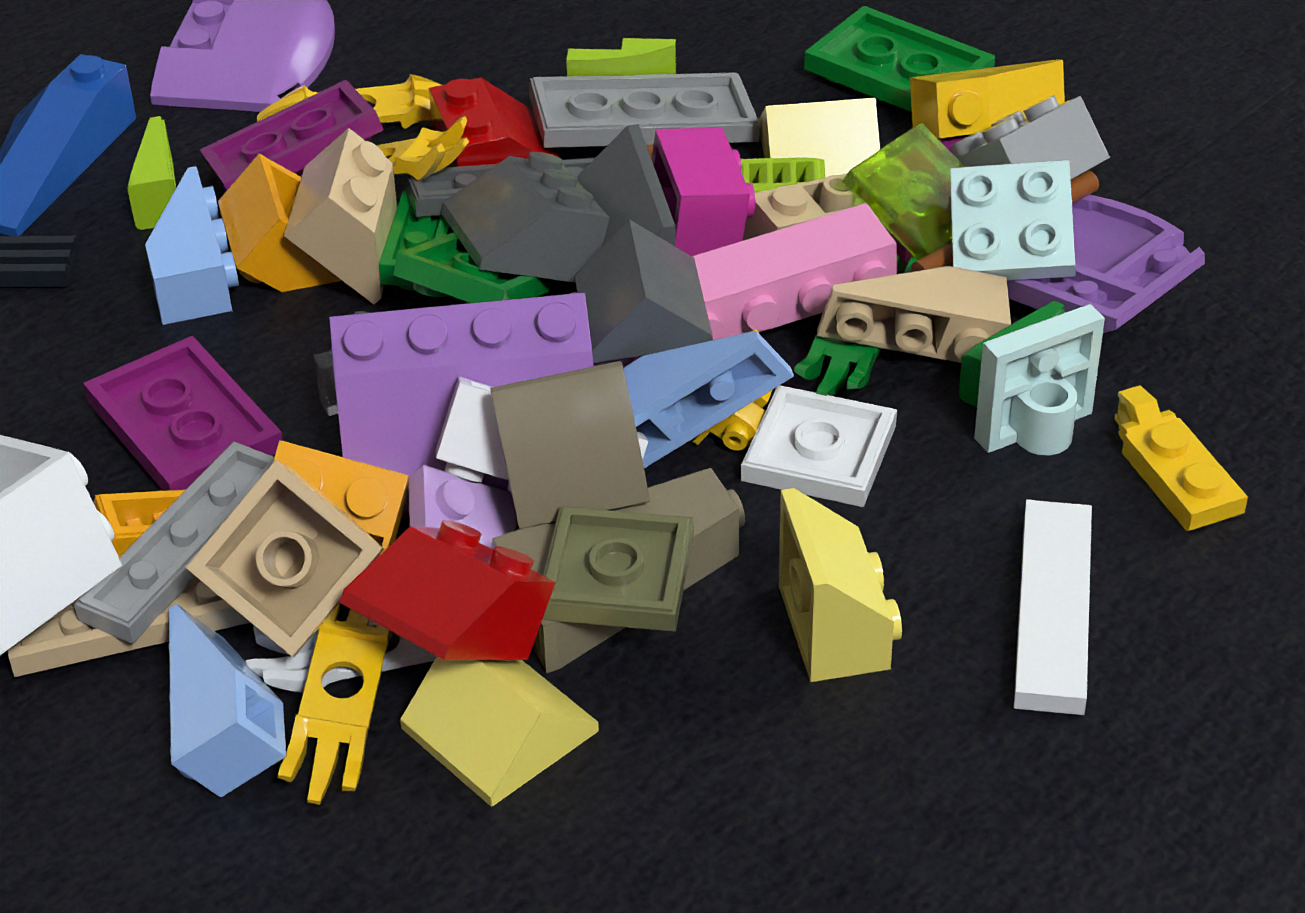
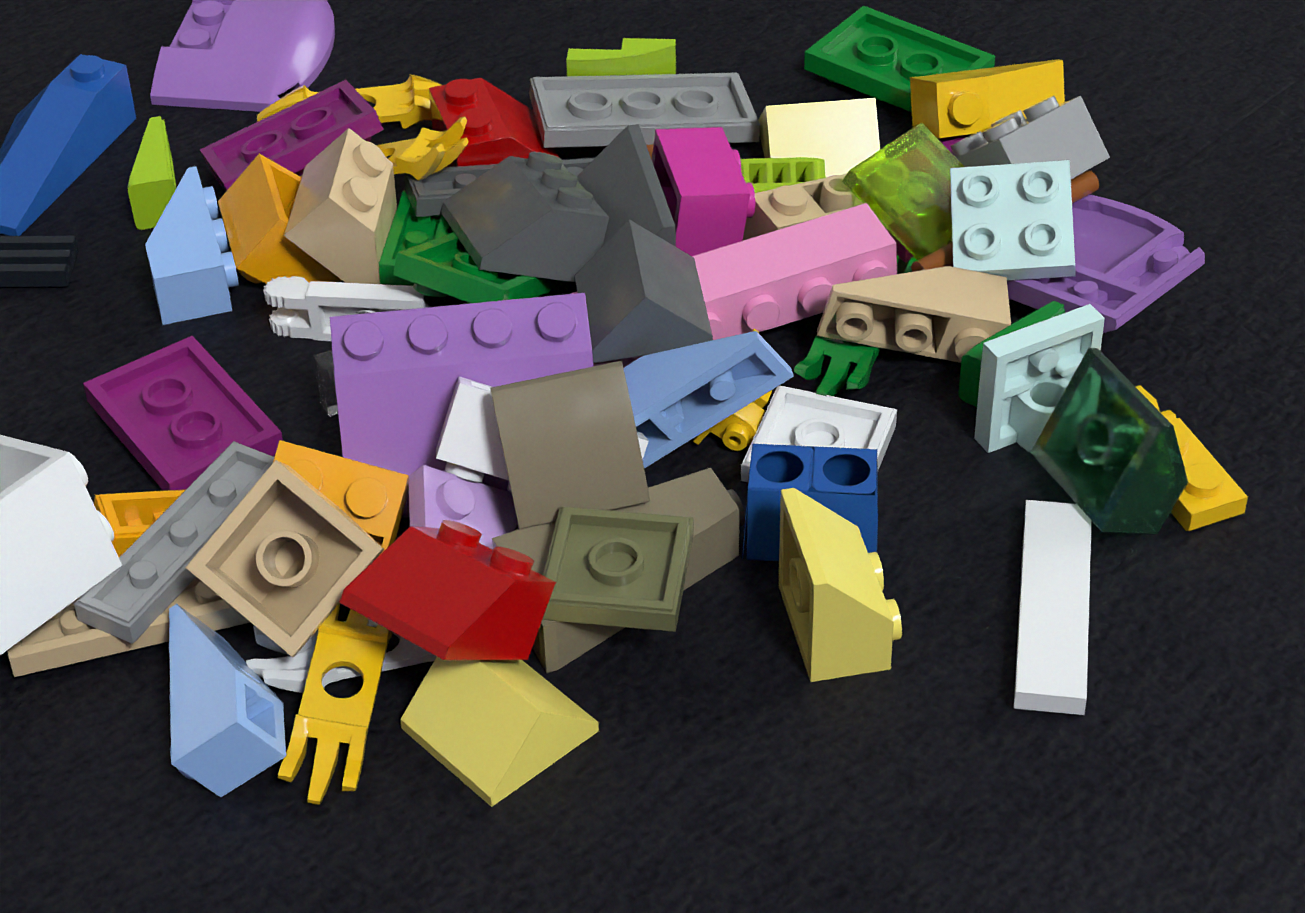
(309, 305): none -> white hinge
(832, 476): none -> blue piece
(1112, 450): none -> clear green slope

